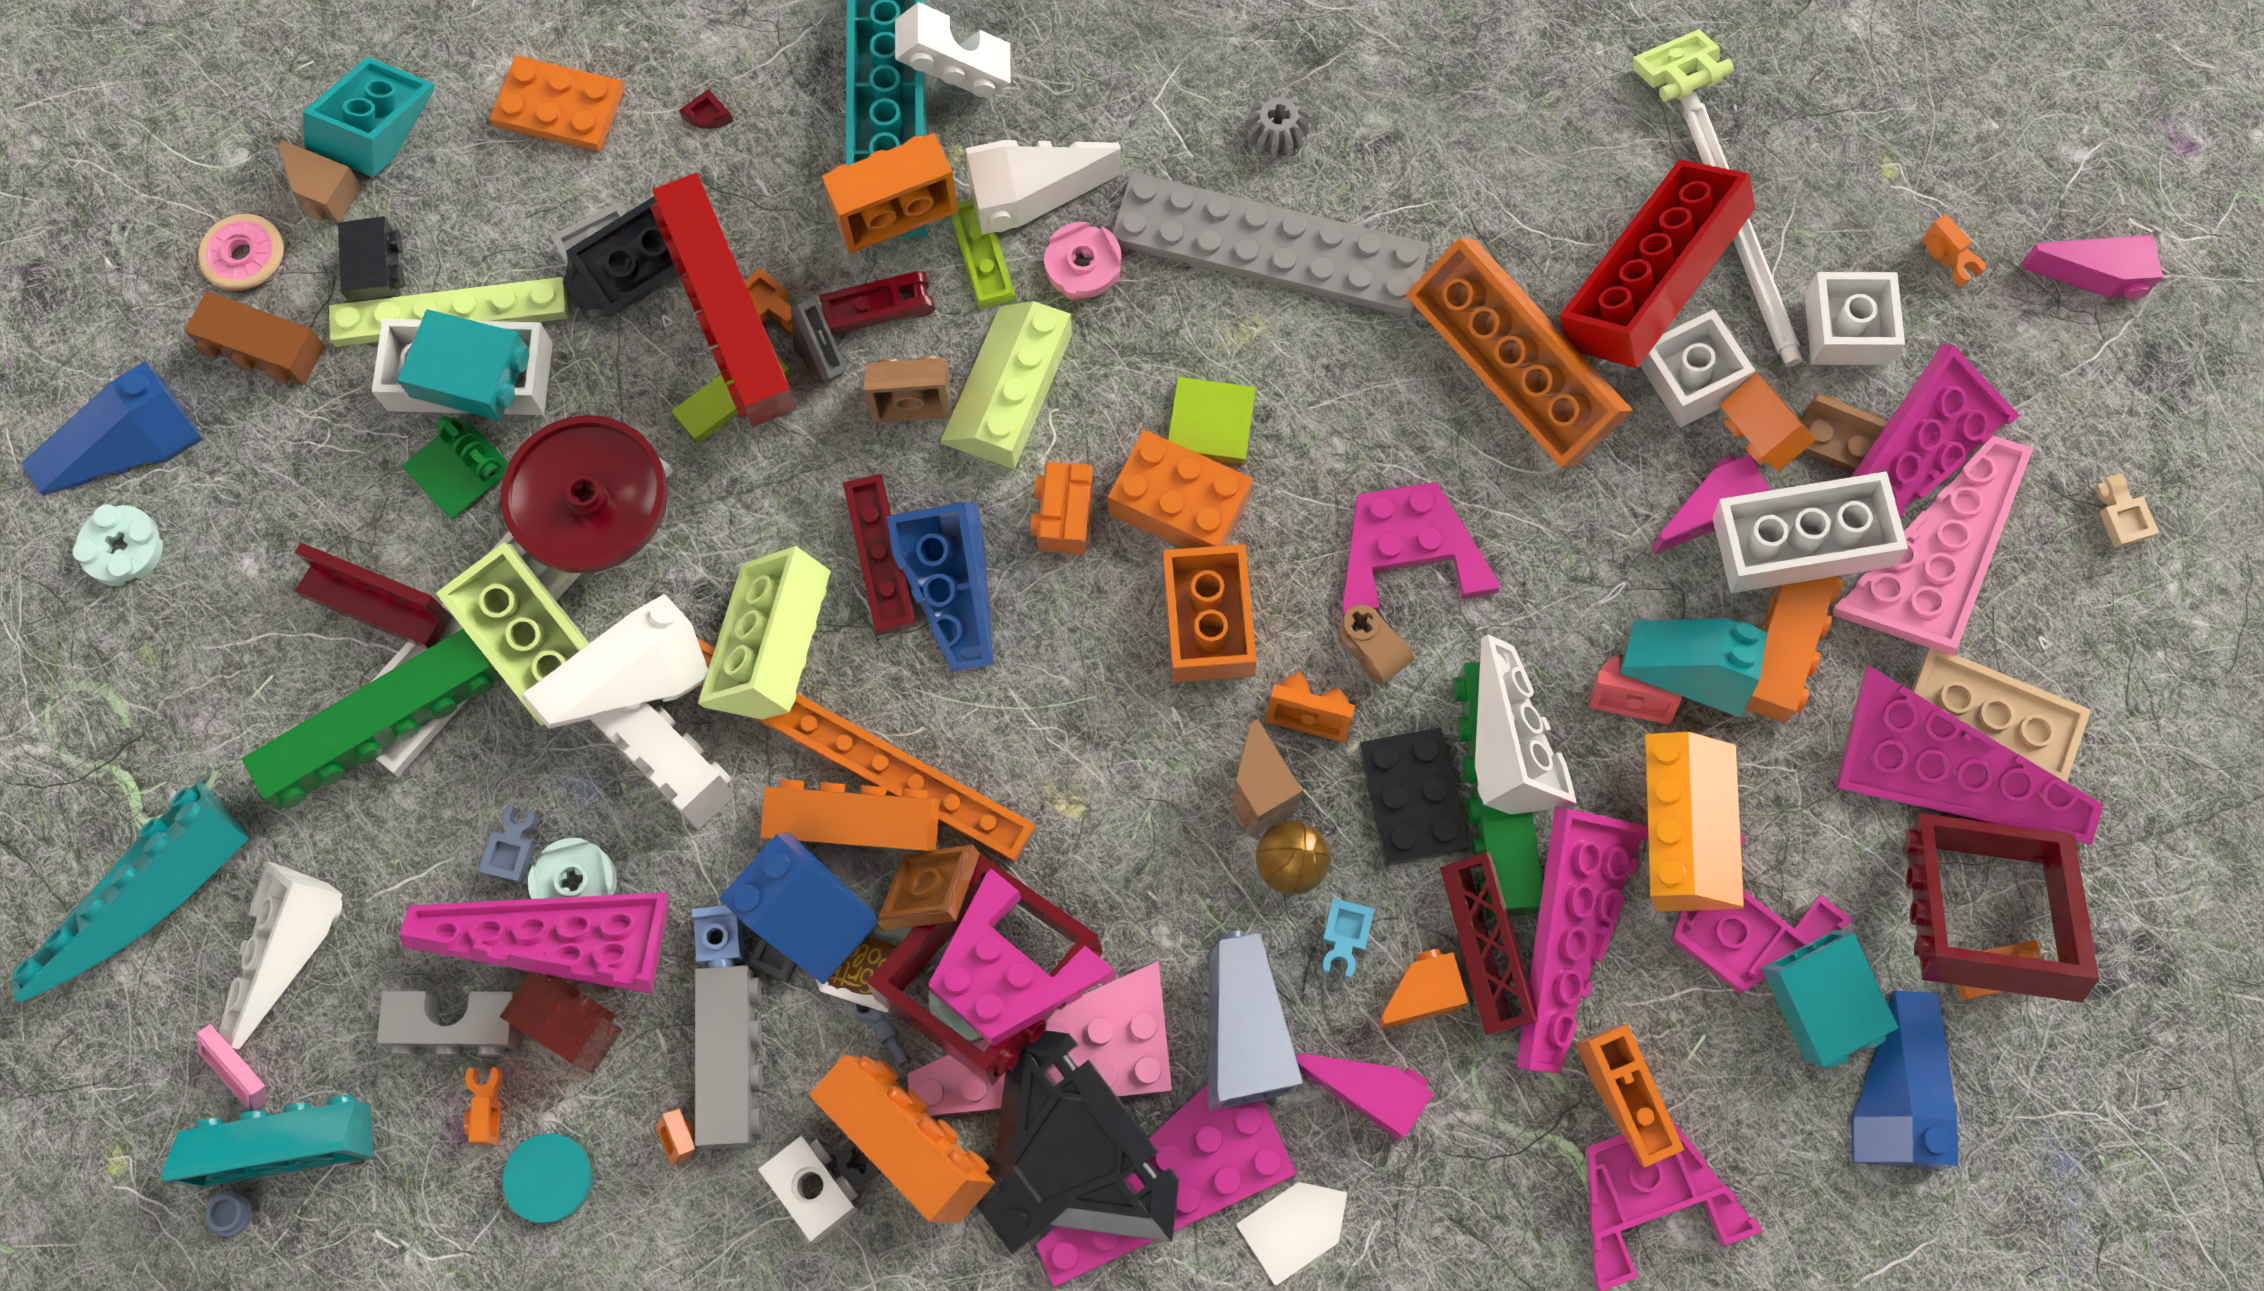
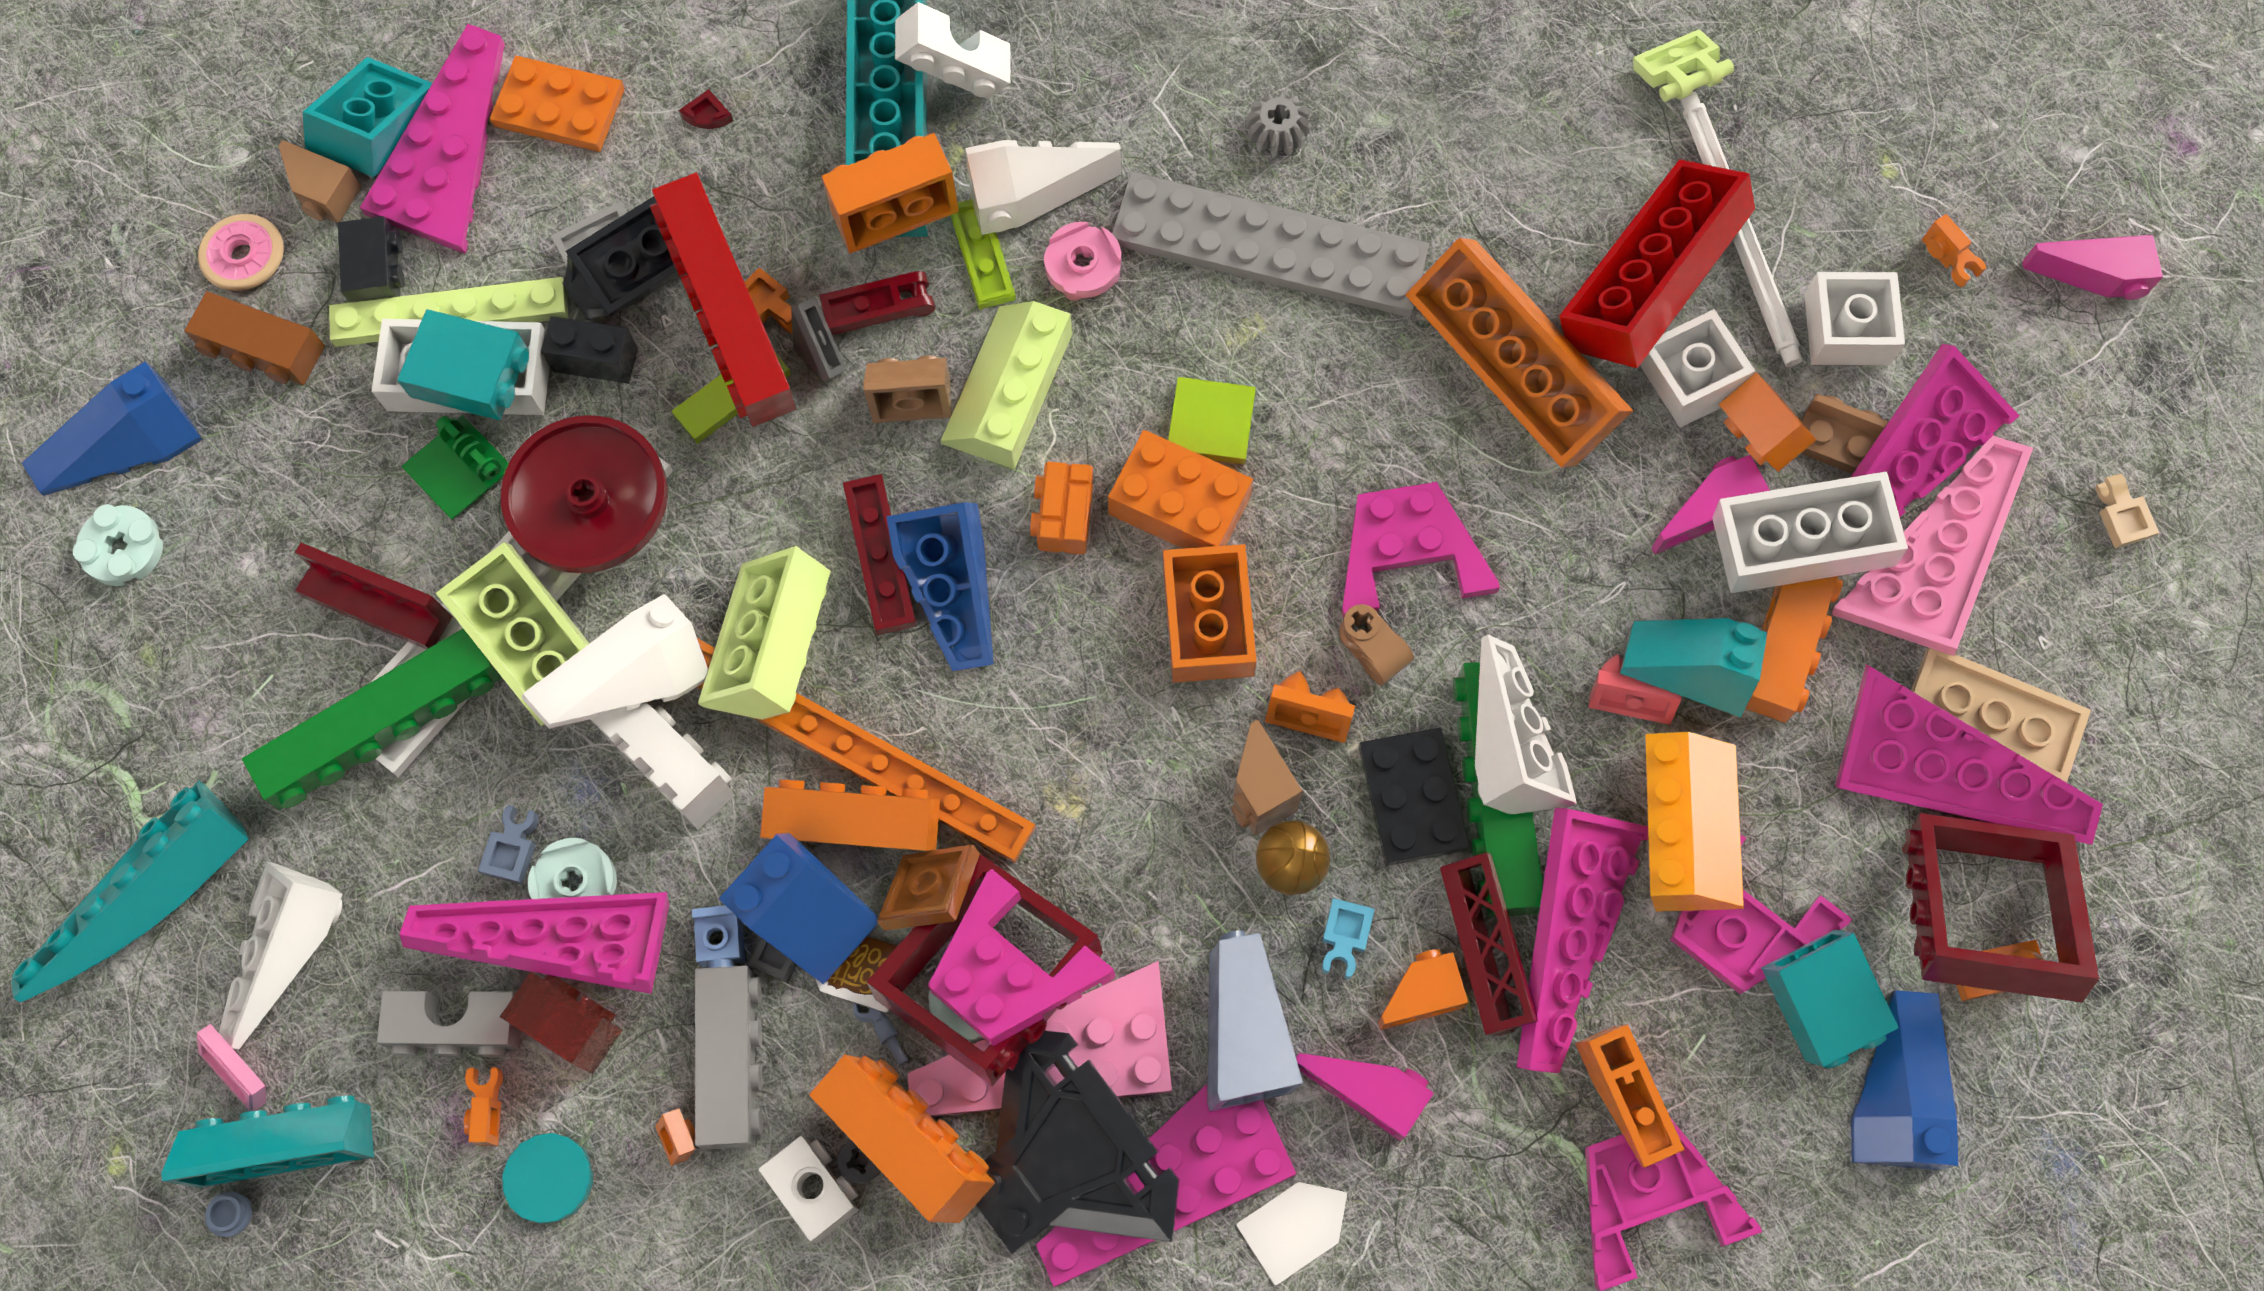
(440, 156): none -> dark pink wing
(589, 349): none -> black brick

